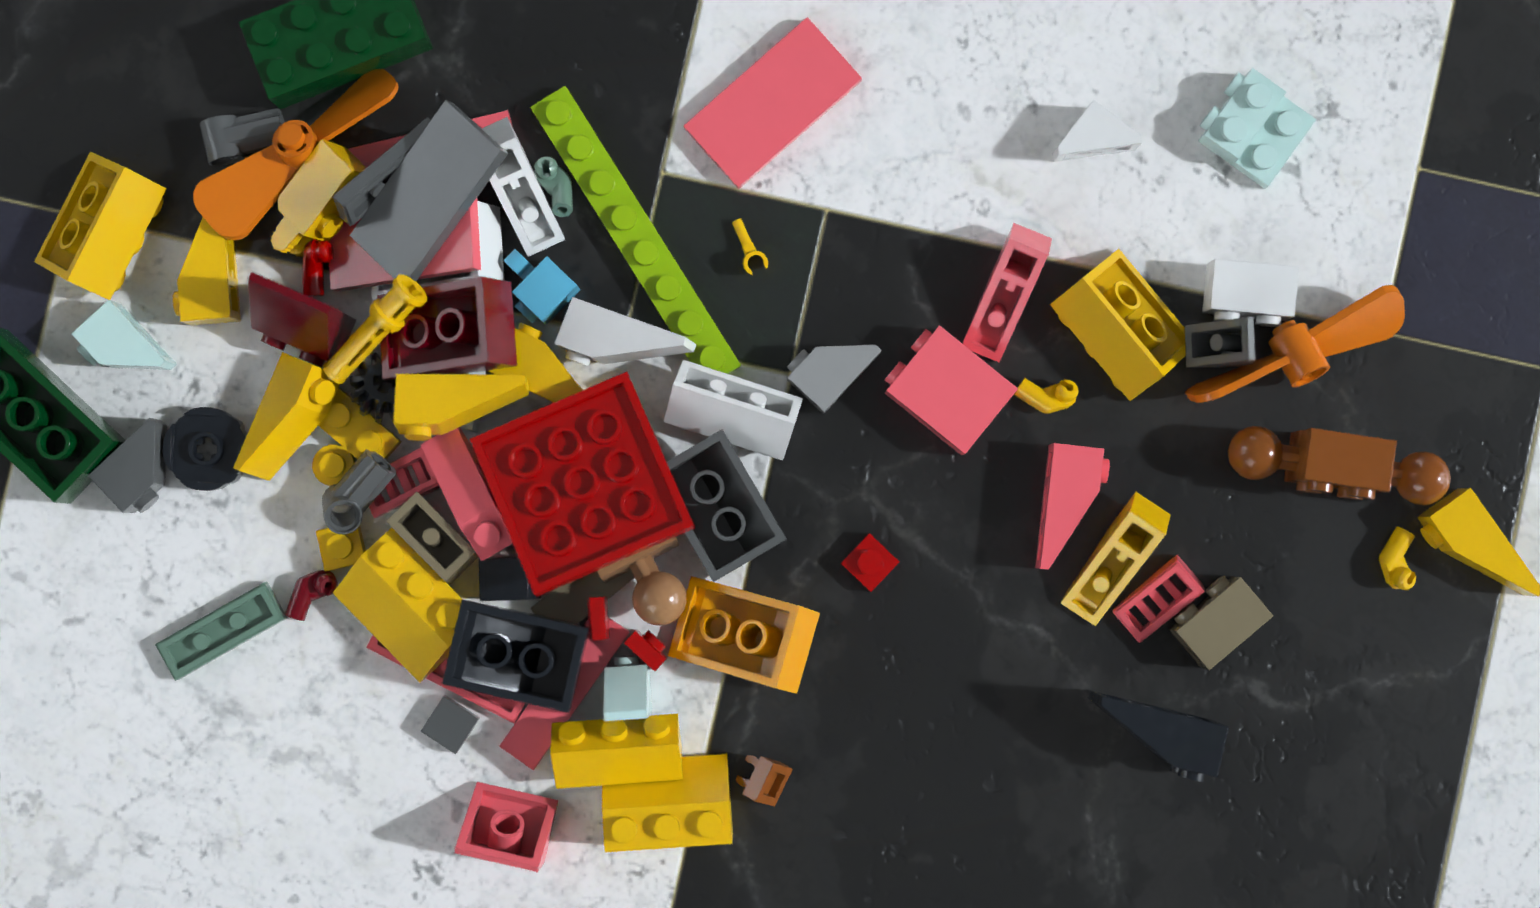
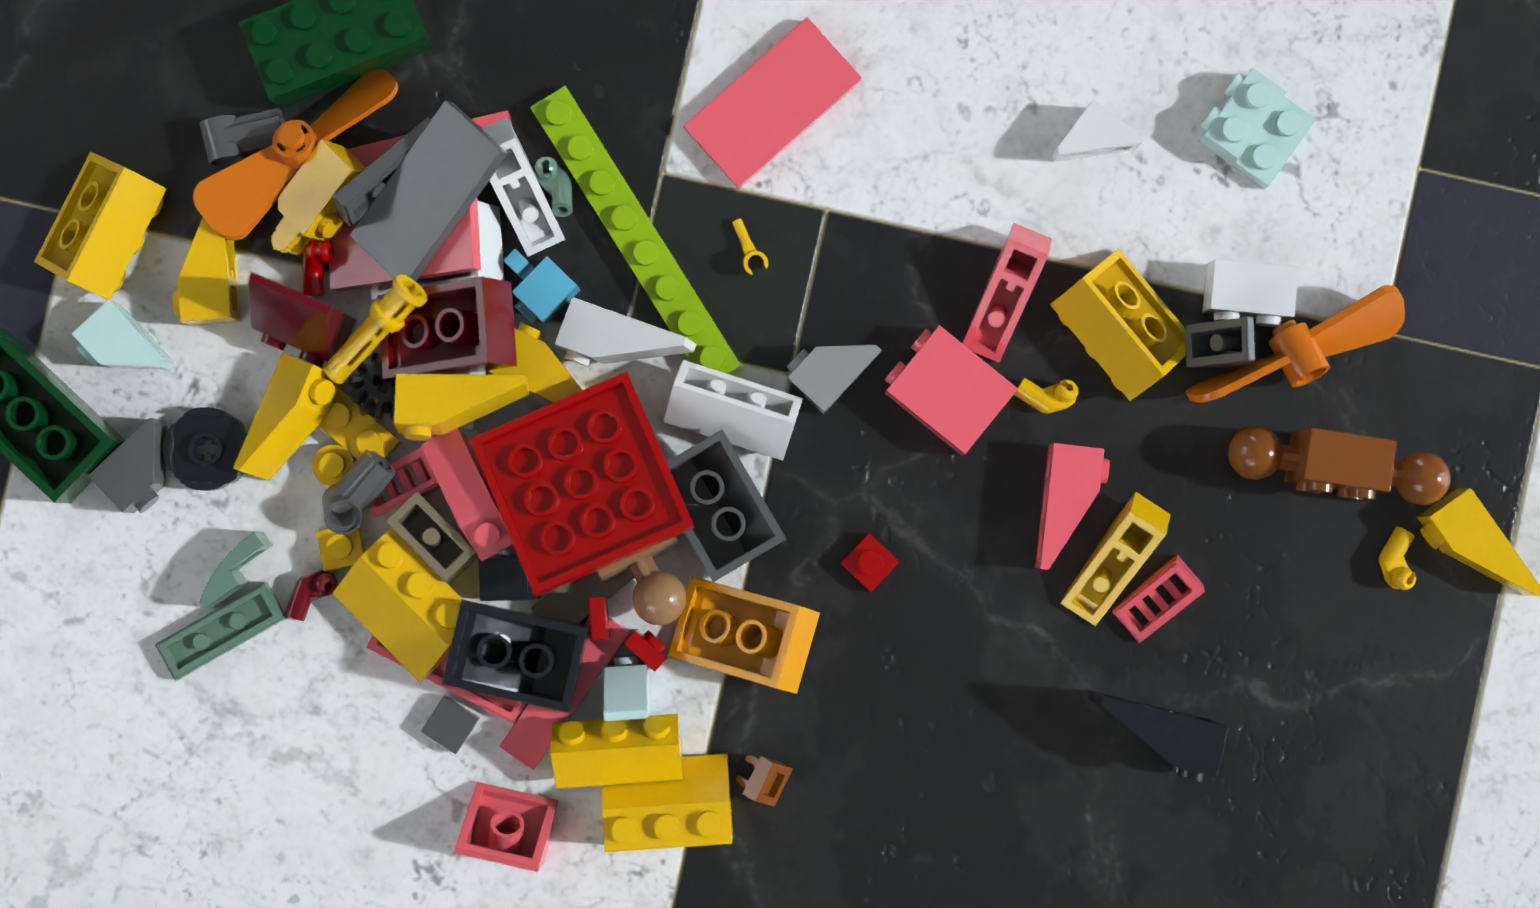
(228, 577): none -> sand green slope
(1219, 621): dark tan brick -> none

